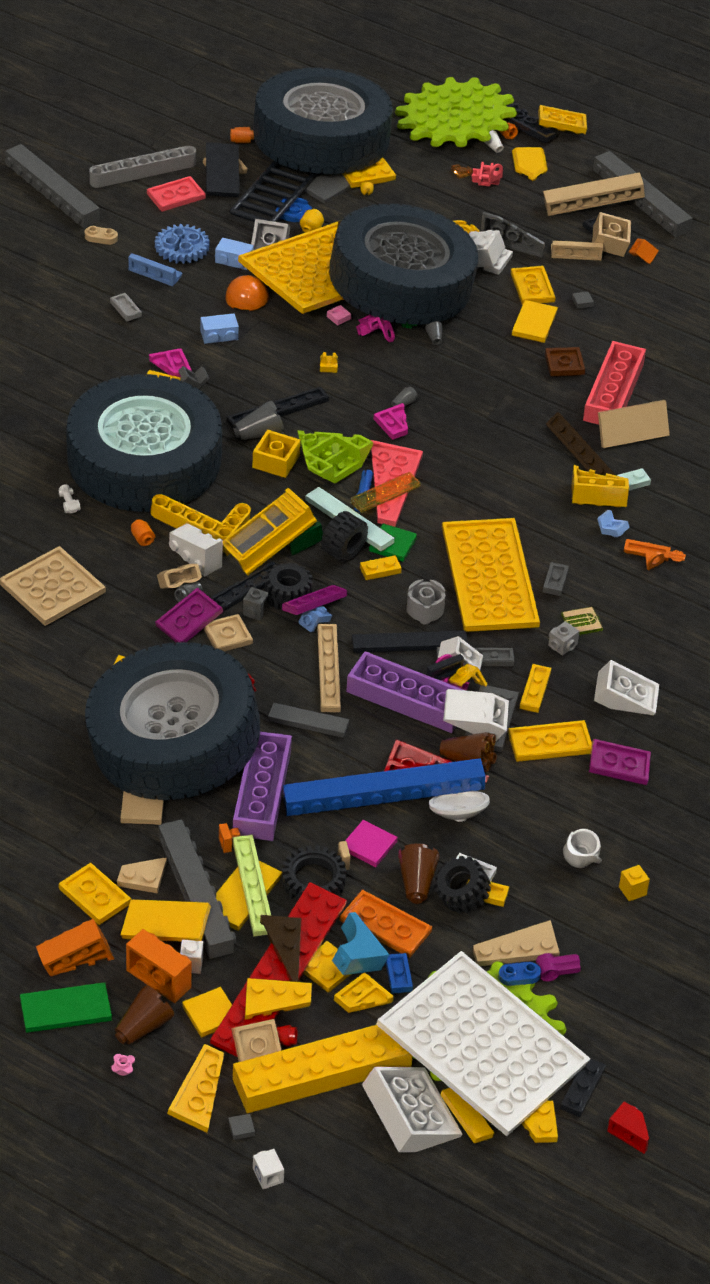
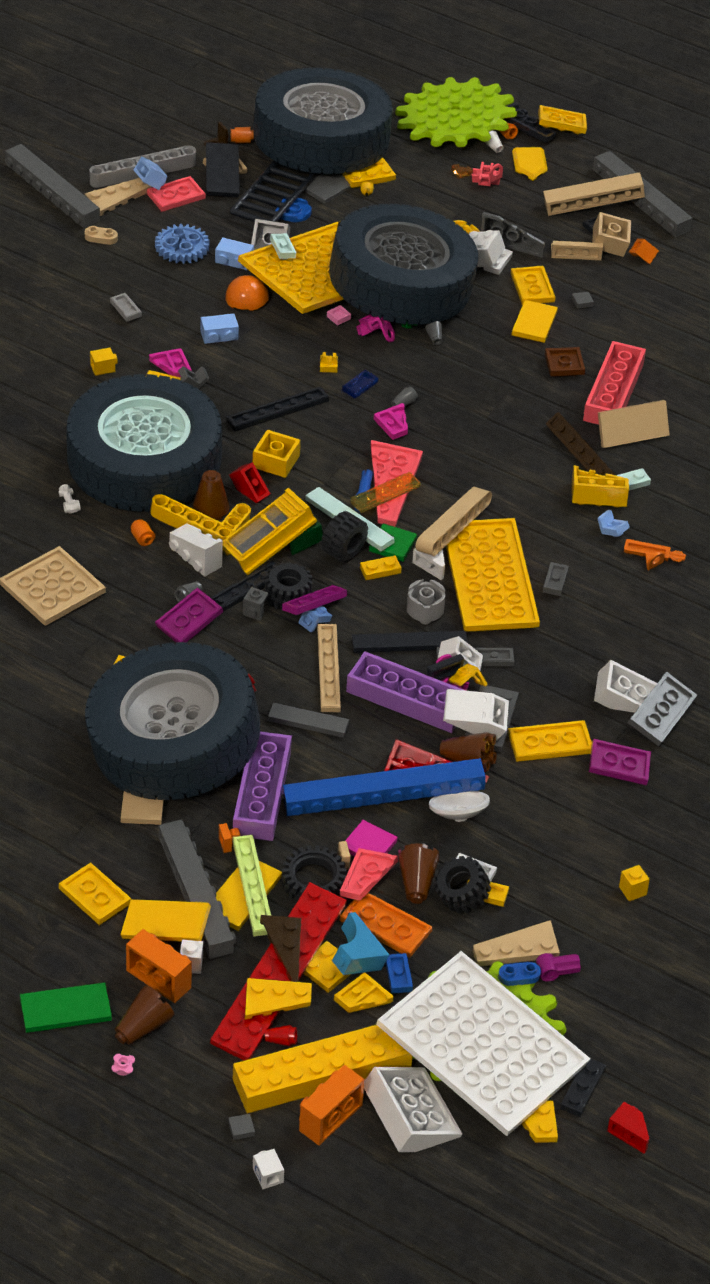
(74, 948): orange wedge -> none
(103, 361): none -> yellow brick
(117, 194): none -> tan wing
(142, 875): tan wing -> none
(150, 173): none -> light blue brick
(153, 270): medium blue panel -> none
(181, 575): tan brick -> none
(197, 1094): yellow wing -> none
(207, 1010): yellow tile -> none
(211, 496): none -> reddish brown cone
(222, 135): none -> dark brown bracket
(228, 633): tan tile -> none
(249, 482): none -> red slope
(256, 1040): tan tile -> none
(258, 422): dark grey cone -> none
(283, 246): none -> light aqua plate
(311, 220): yellow head -> none
(331, 1104): none -> orange brick
(334, 455): lime wedge -> none
(360, 384): none -> clear blue tile
(366, 872): none -> coral wing
(432, 564): none -> white slope
(453, 521): none -> tan beam
(468, 1117): yellow tile -> none
(535, 688): yellow tile -> none
(563, 638): light grey brick -> none
(582, 848): white helmet -> none
(583, 620): piece -> none
(662, 708): none -> plate

